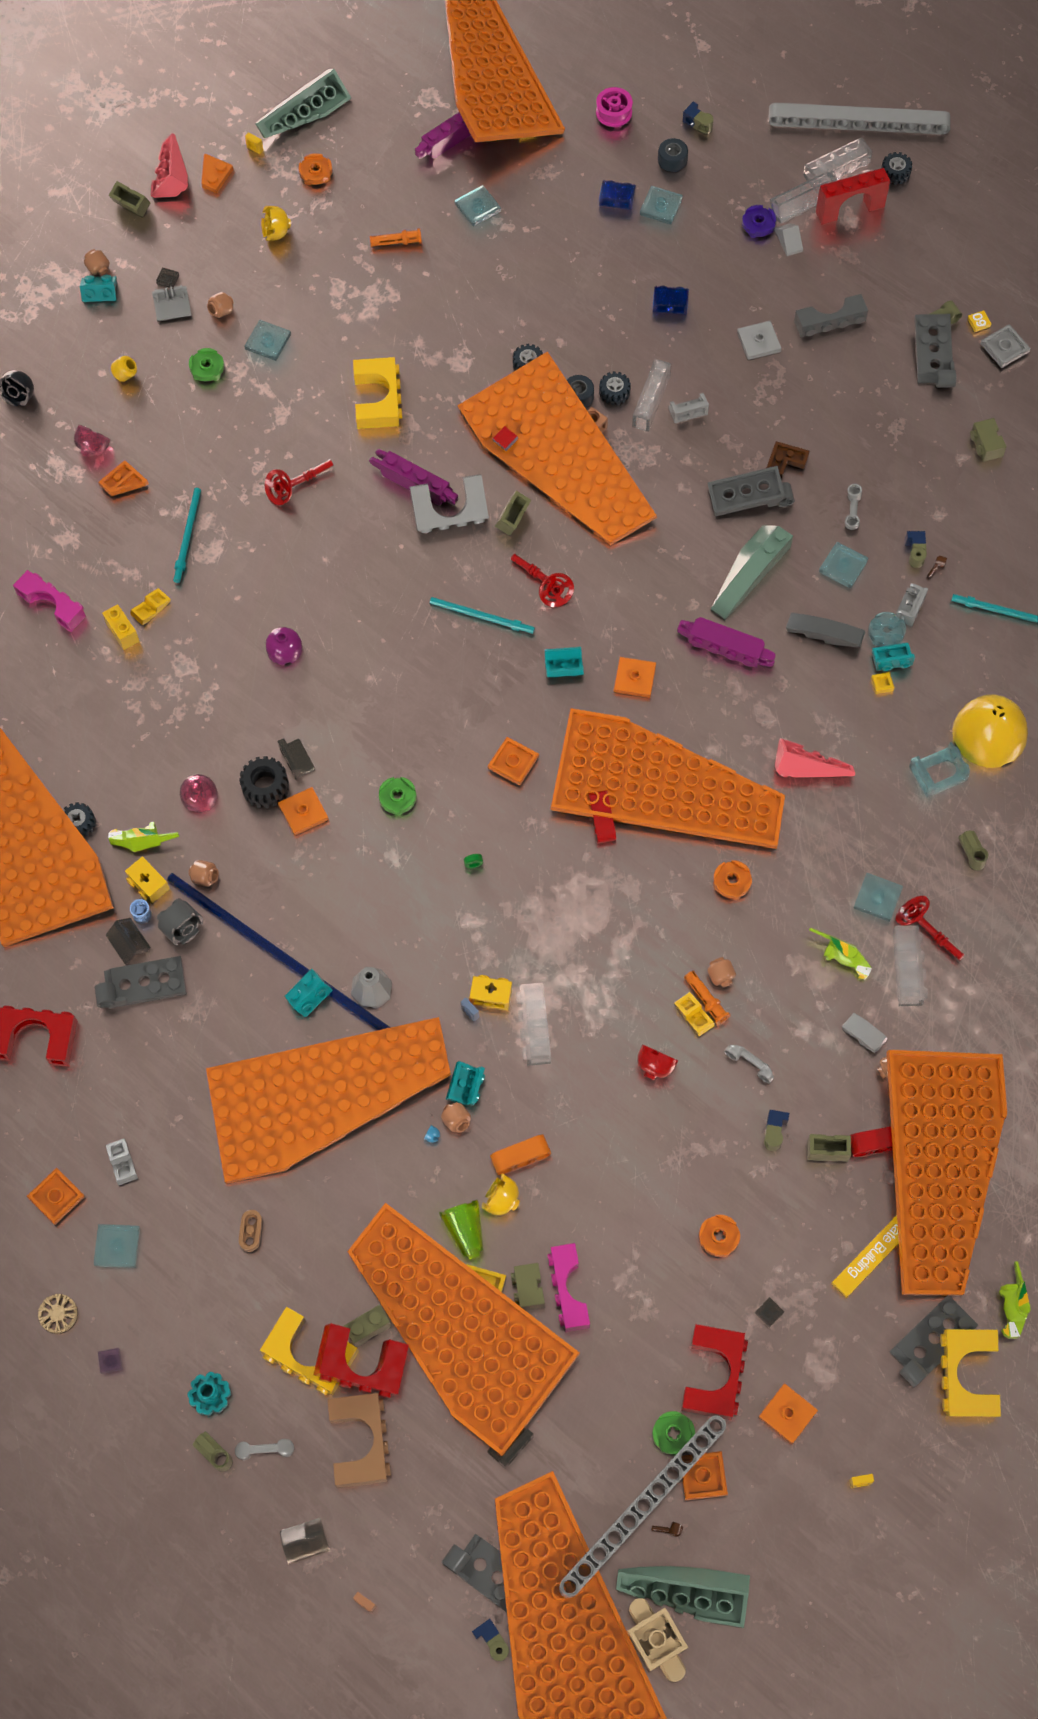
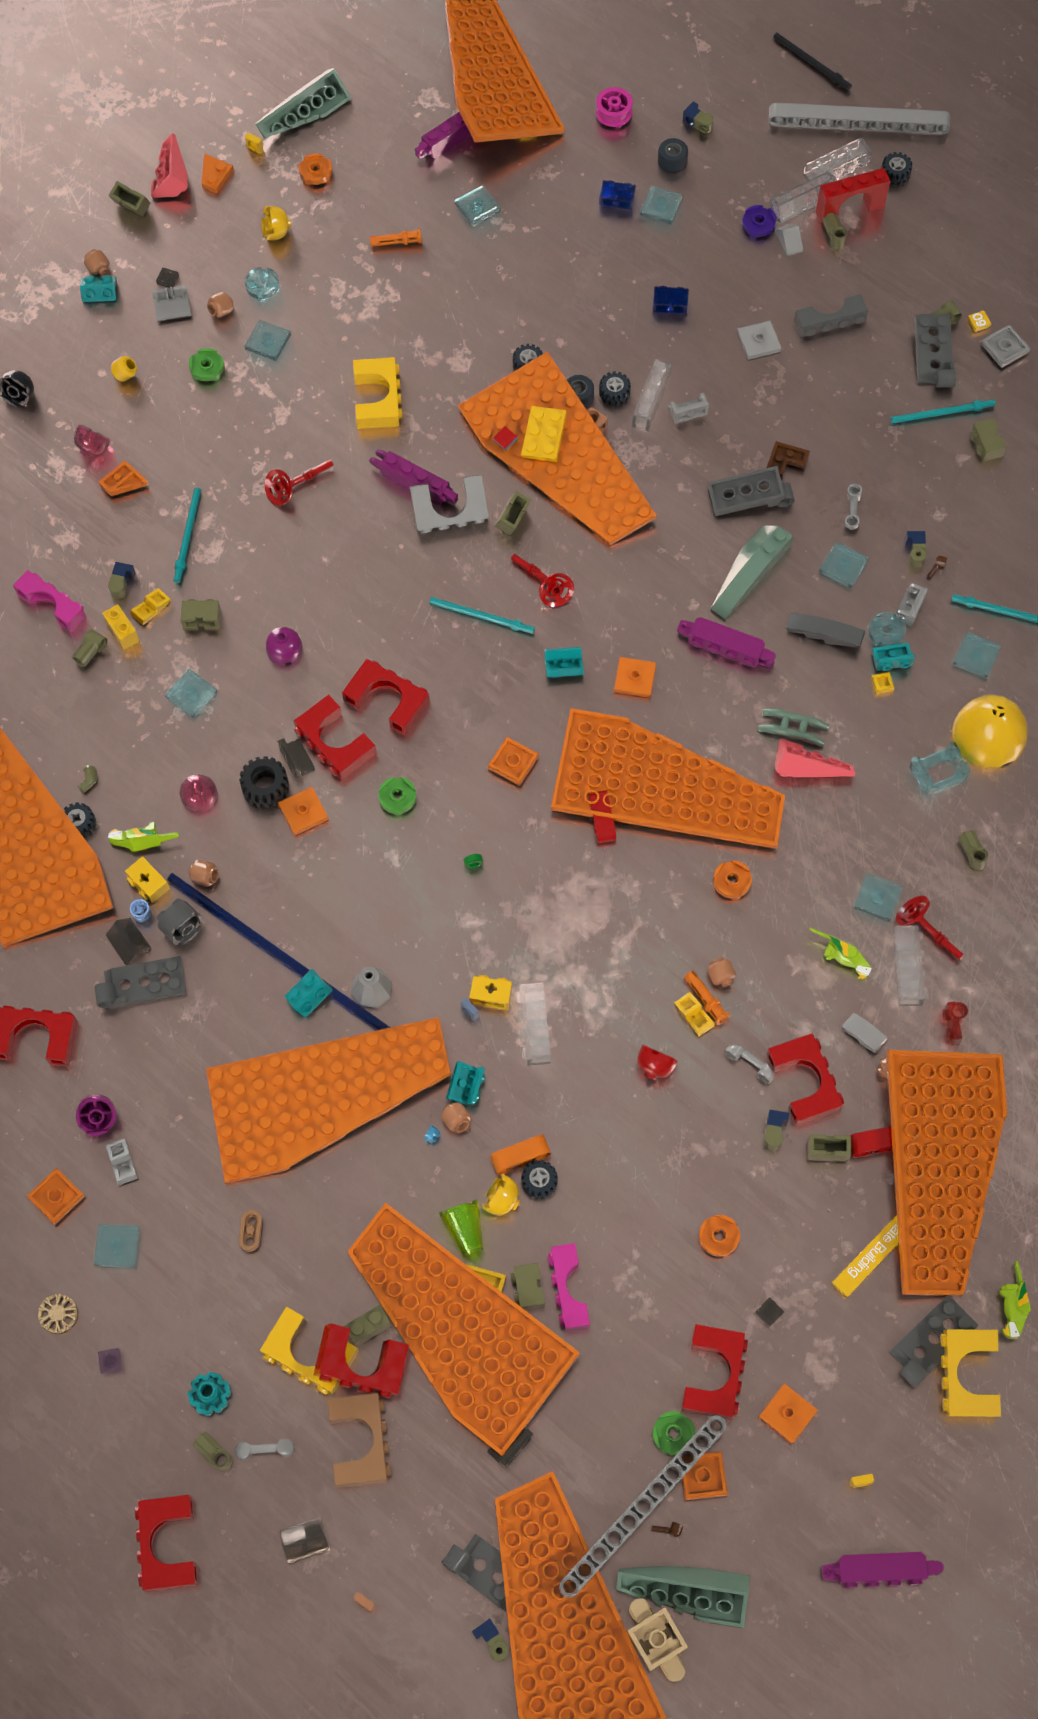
(90, 778): none -> olive arm
(92, 643): none -> olive piece
(95, 1114): none -> magenta cylinder
(119, 579): none -> leg
(151, 1516): none -> red arch
(191, 693): none -> clear light blue plate
(200, 613): none -> olive brick
(264, 291): none -> clear light blue plate
(341, 760): none -> red arch
(373, 676): none -> red arch
(535, 1173): none -> black wheel
(544, 433): none -> yellow plate
(801, 733): none -> sand green piece
(807, 1052): none -> red arch
(835, 230): none -> olive piece
(836, 77): none -> black bar
(881, 1568): none -> magenta hinge
(953, 1031): none -> clear red plate
(976, 405): none -> teal bar
(977, 654): none -> clear light blue plate

